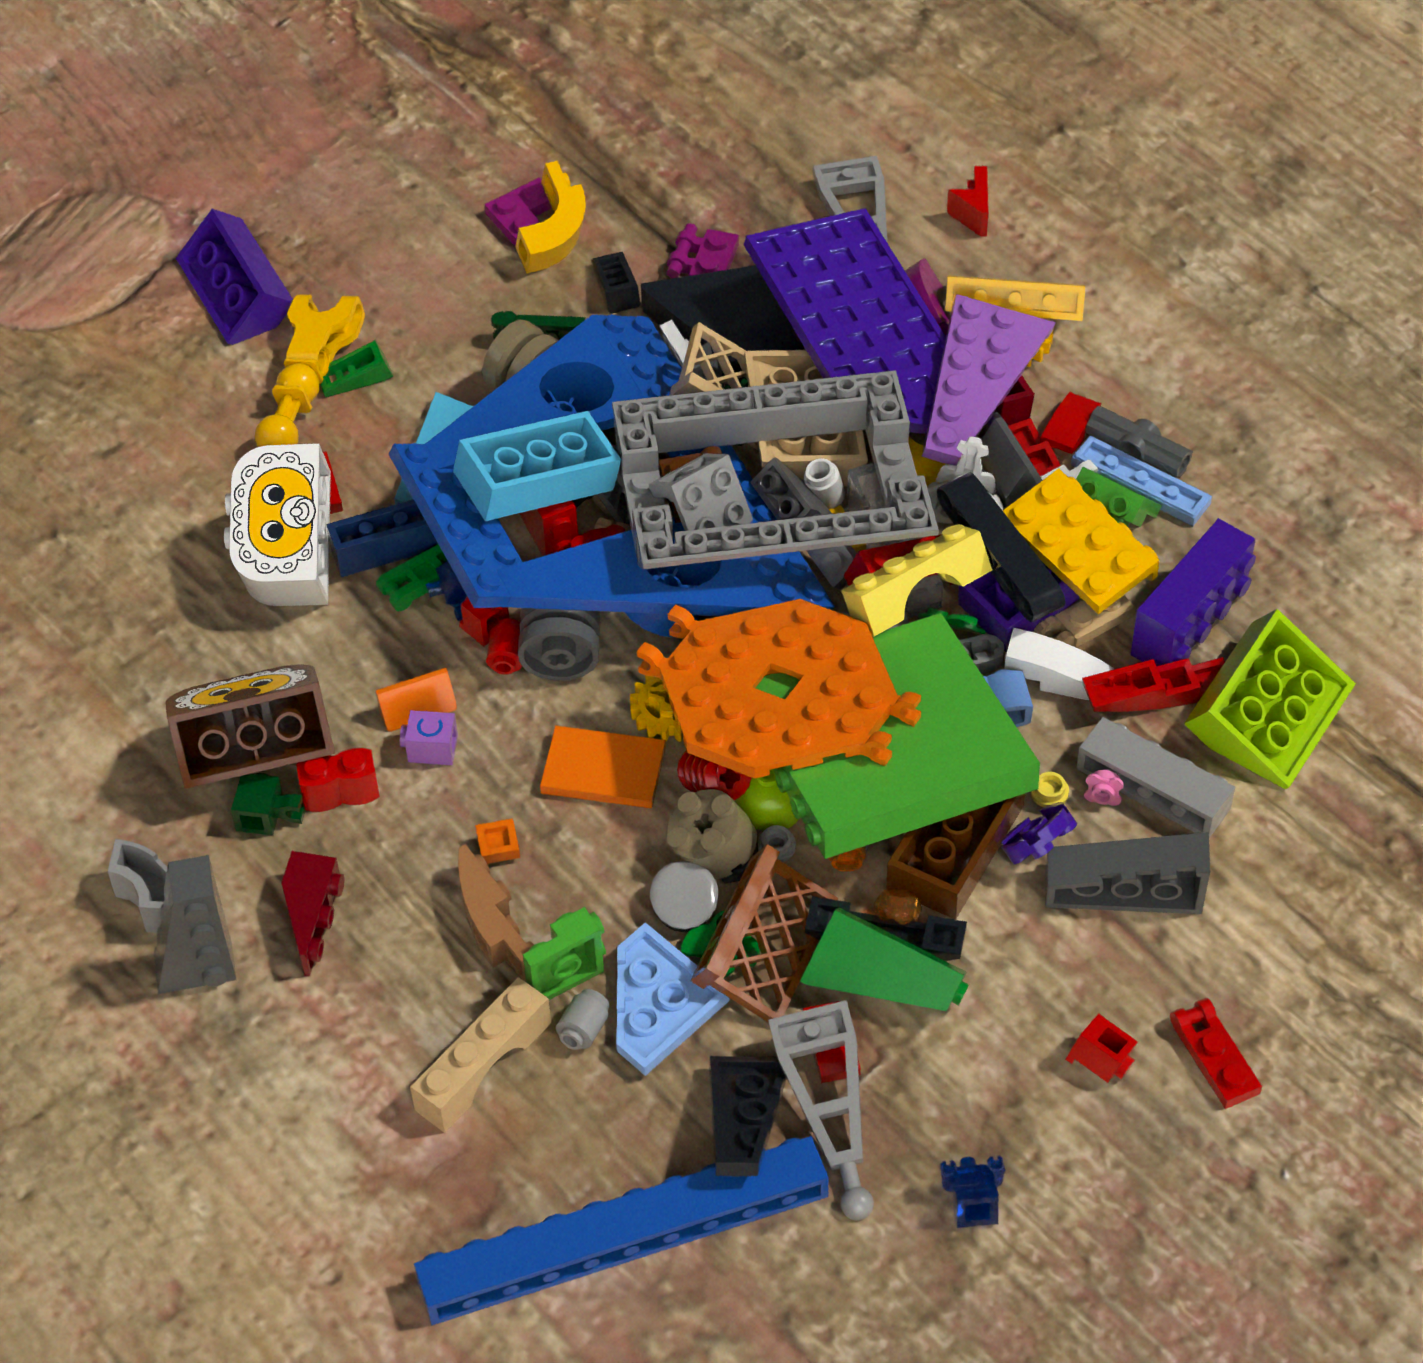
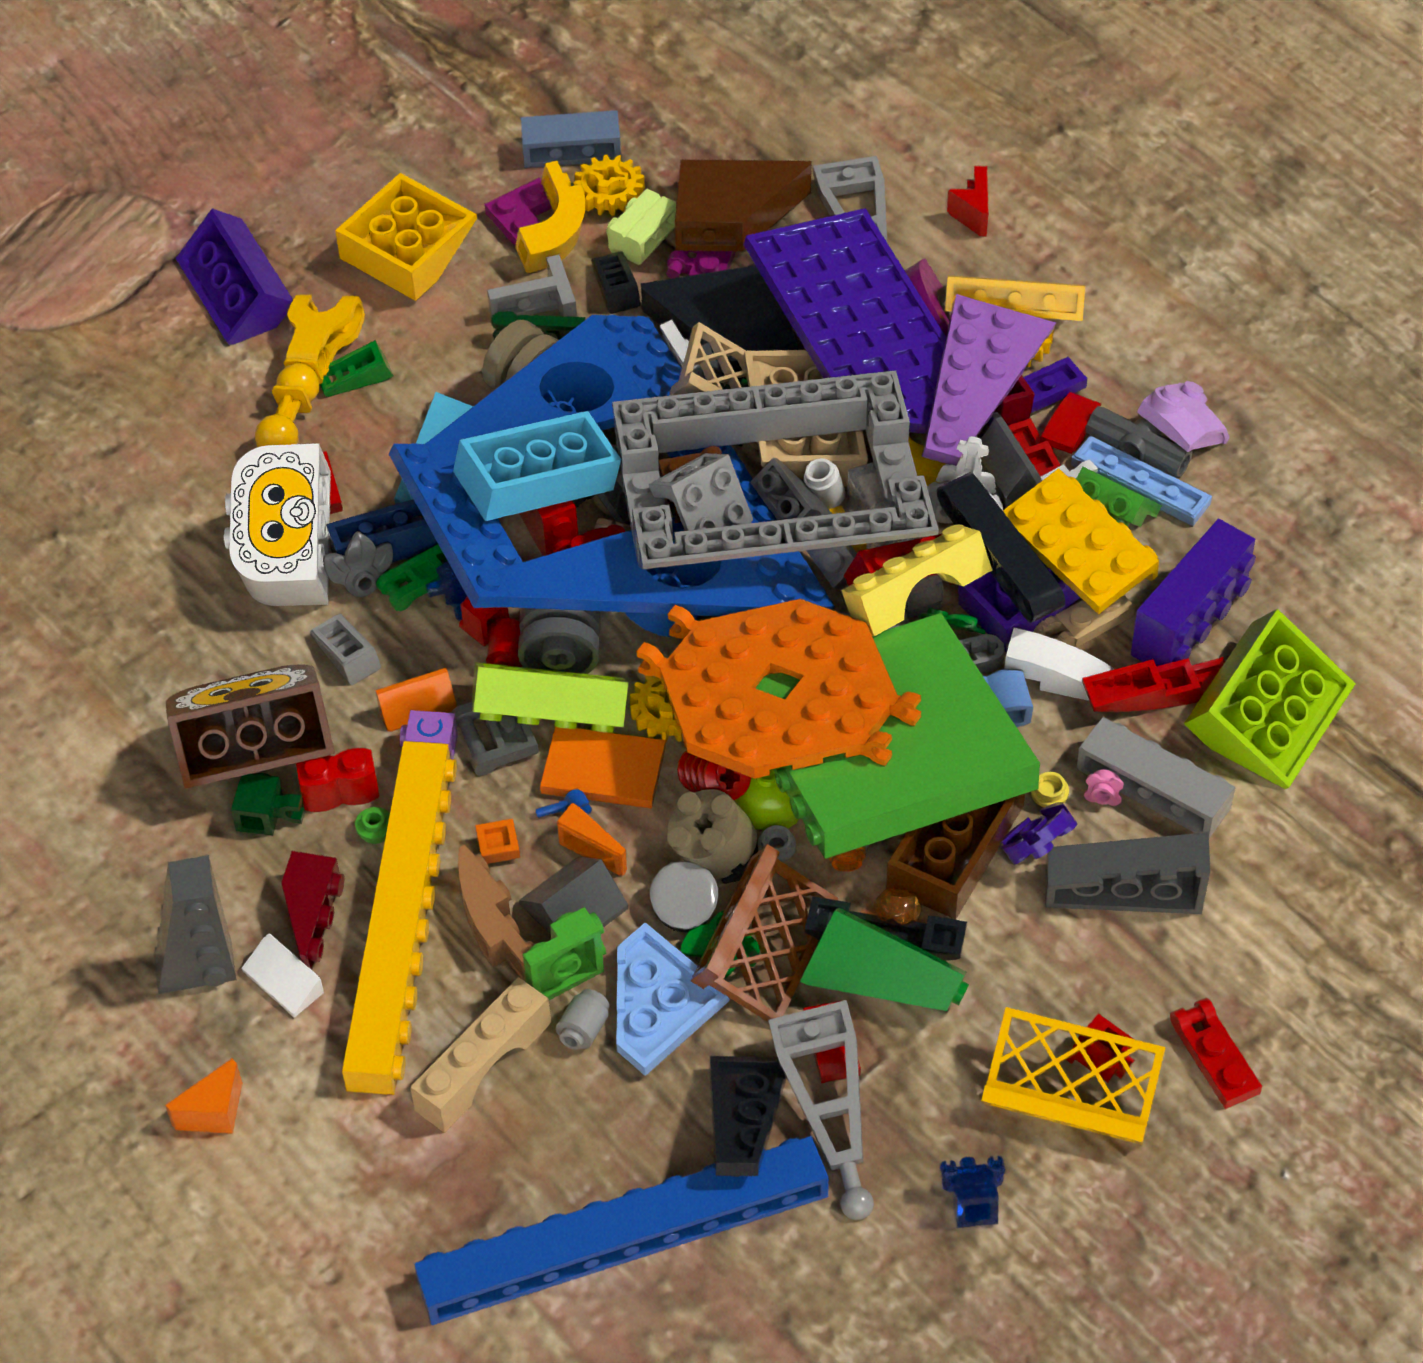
(139, 877): light grey brick -> none
(210, 1103): none -> orange slope
(283, 976): none -> white slope
(348, 650): none -> light grey slope
(360, 561): none -> dark grey plate
(372, 833): none -> bright green plate
(398, 920): none -> yellow brick
(404, 235): none -> yellow slope
(511, 740): none -> dark grey plate
(536, 295): none -> light grey bracket
(549, 695): none -> lime slope
(570, 138): none -> sand blue brick
(574, 796): none -> blue hand
(577, 885): none -> dark grey slope
(587, 838): none -> orange slope
(610, 184): none -> yellow gear
(642, 226): none -> yellowish green brick
(733, 199): none -> reddish brown slope
(1055, 382): none -> dark purple plate
(1061, 1109): none -> yellow fence
(1183, 416): none -> lavender slope

